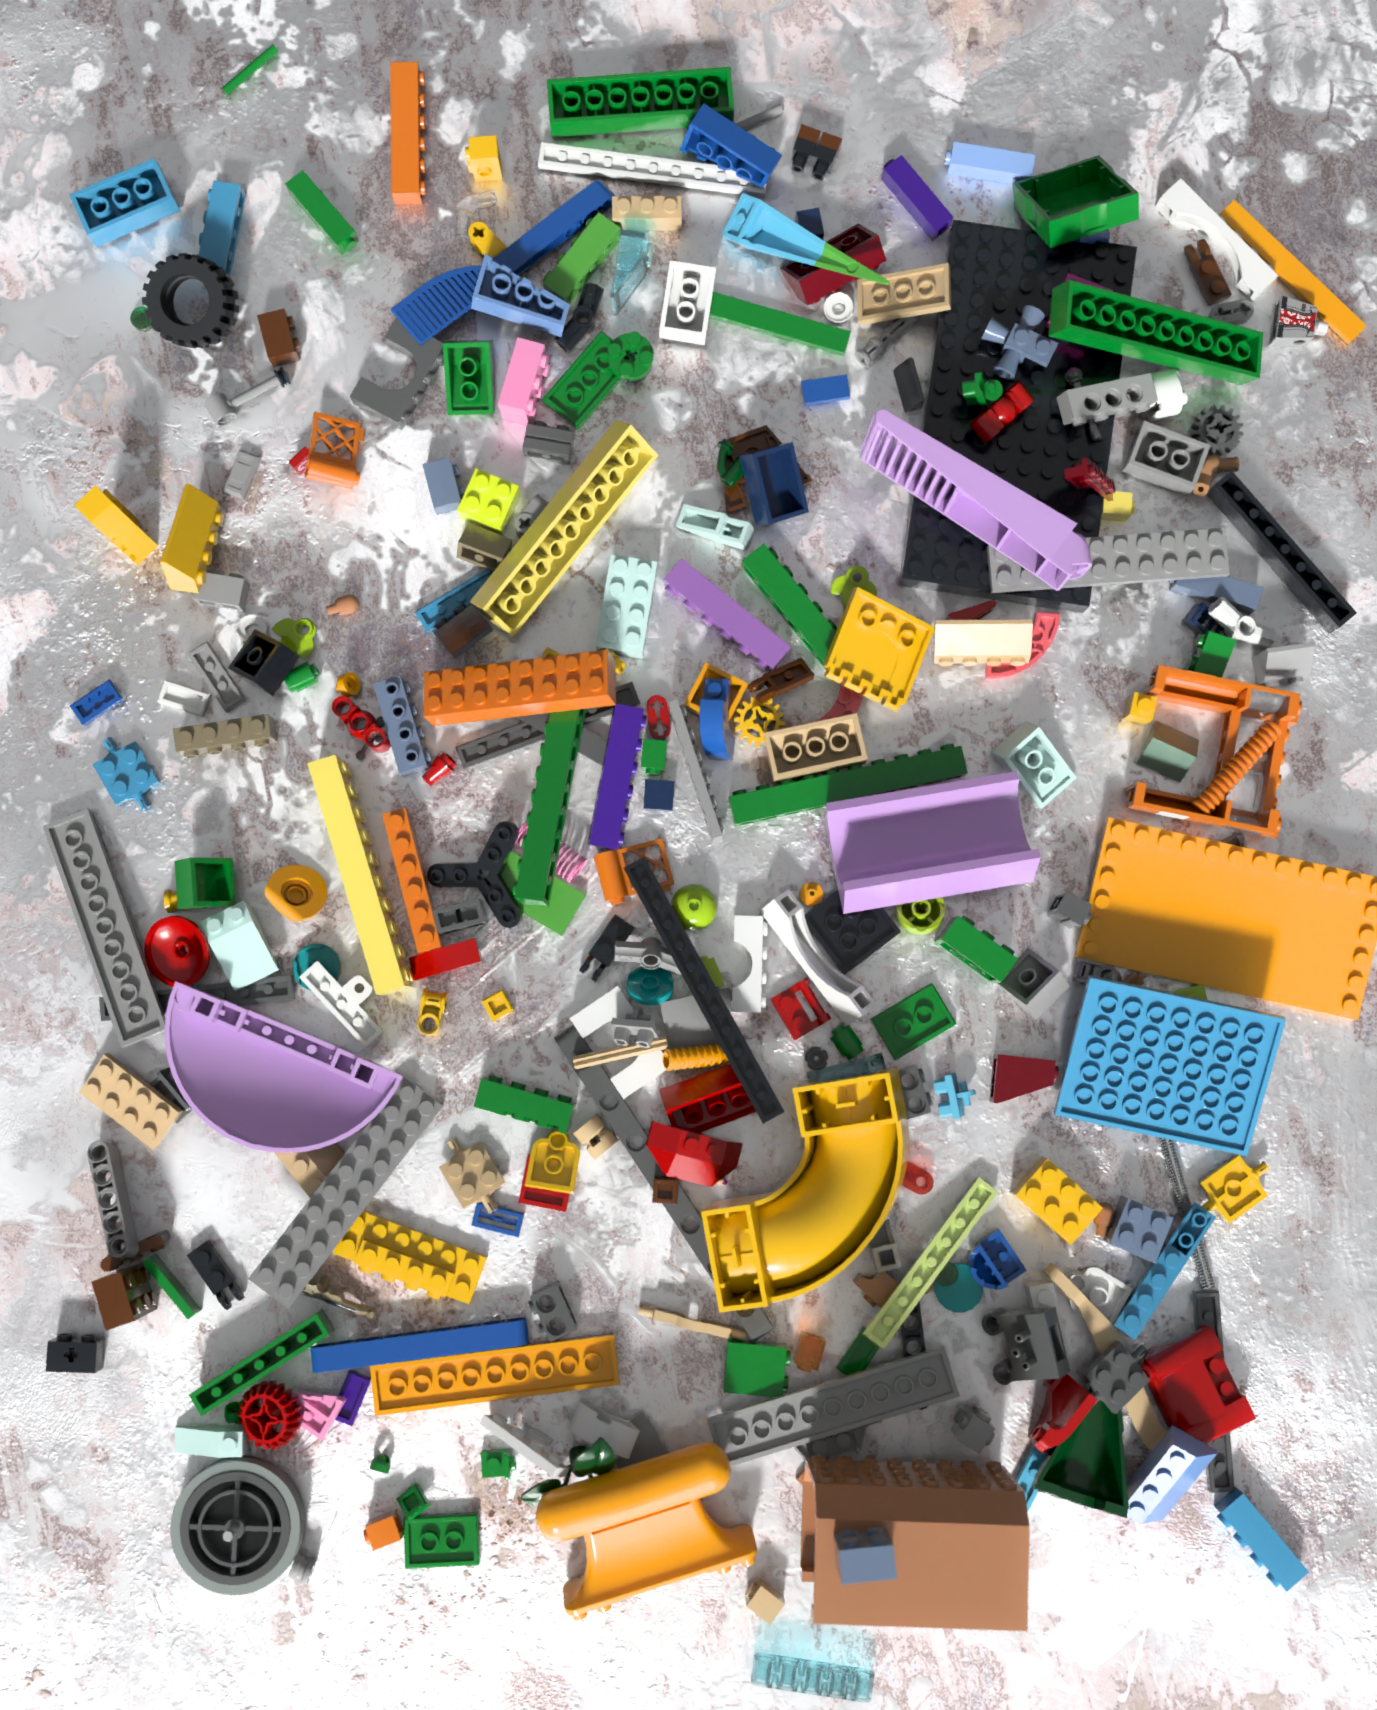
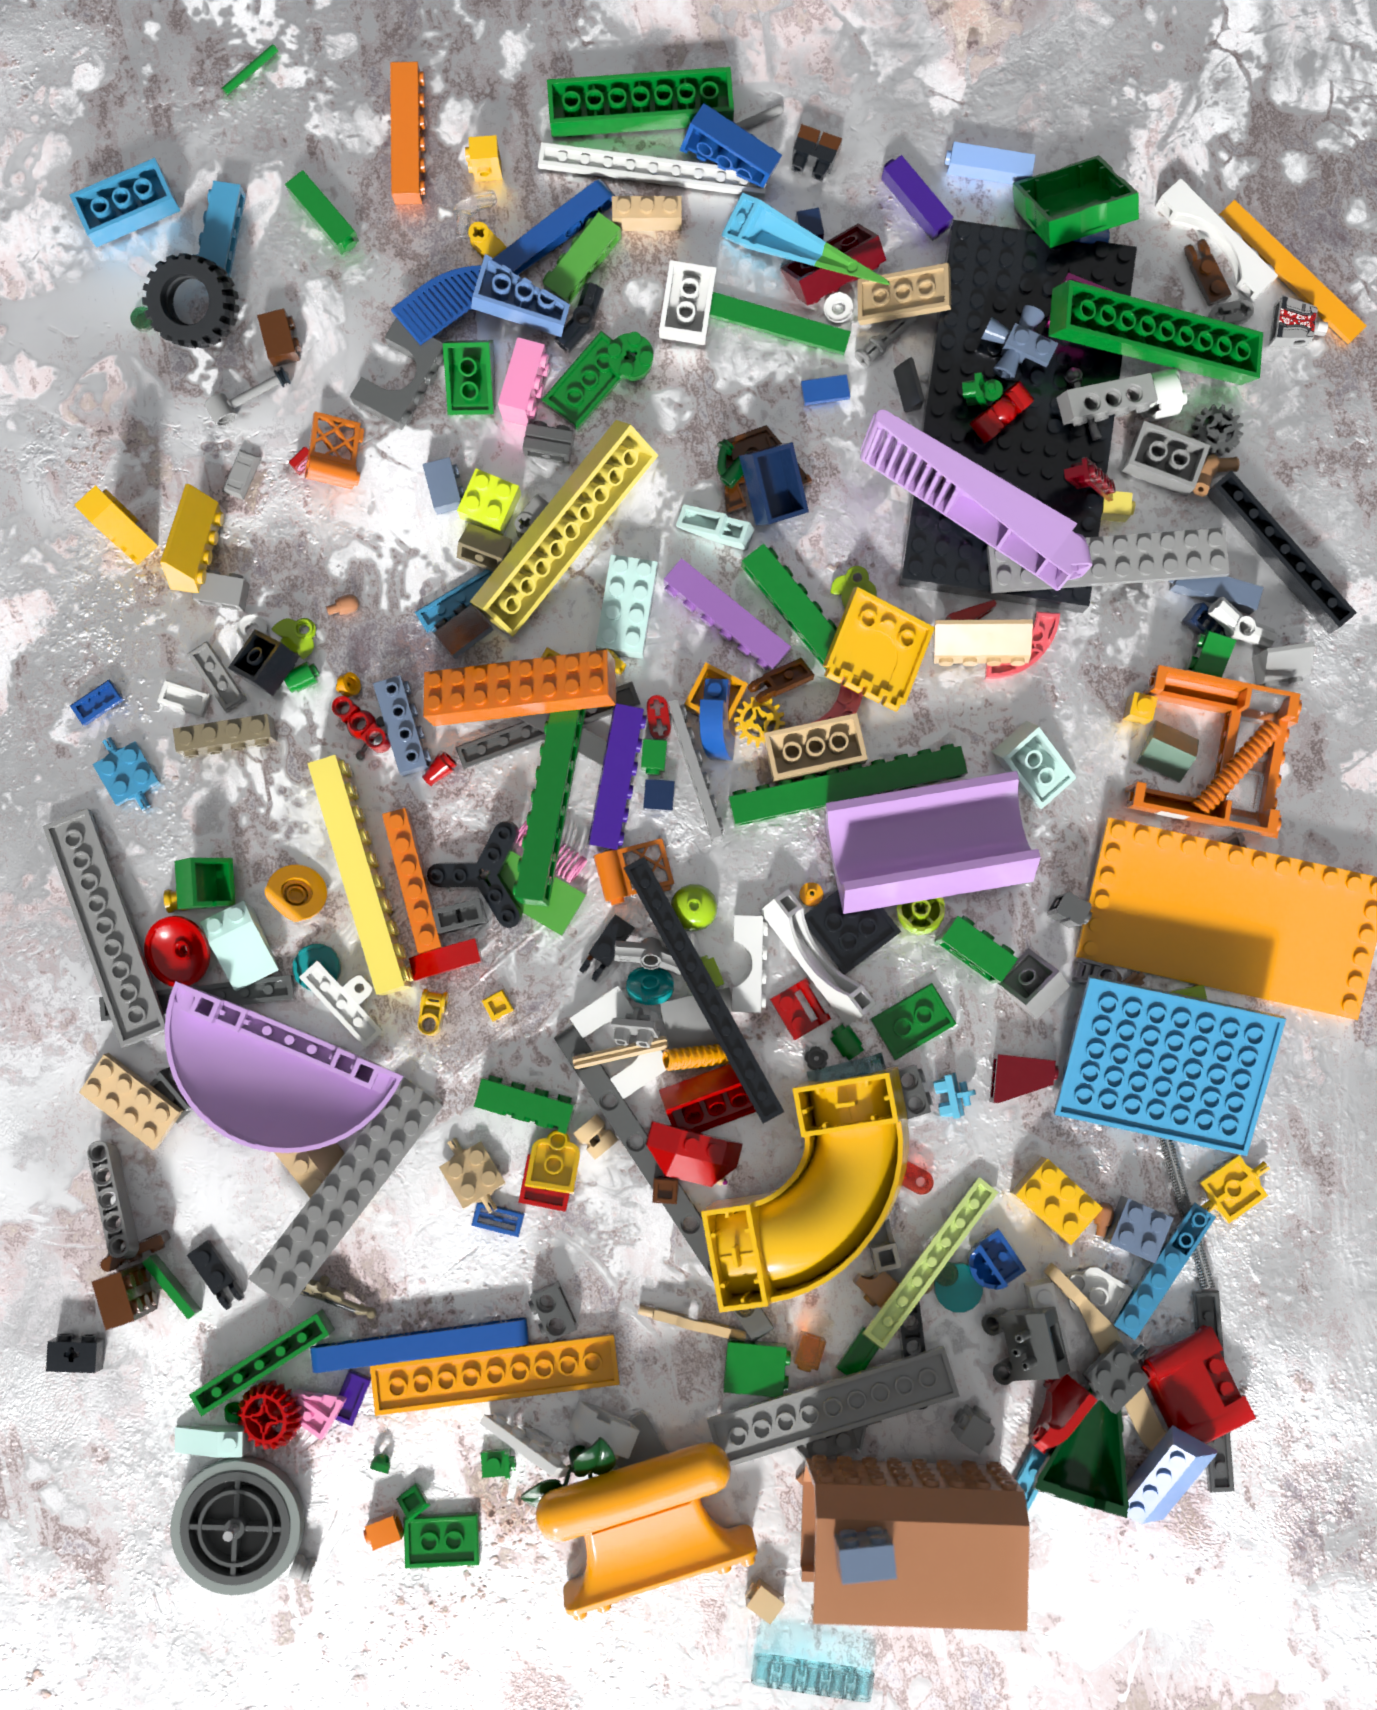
(412, 1258): yellow plate -> none
(631, 267): clear light blue slope -> none
(1261, 1539): dark azure brick -> none

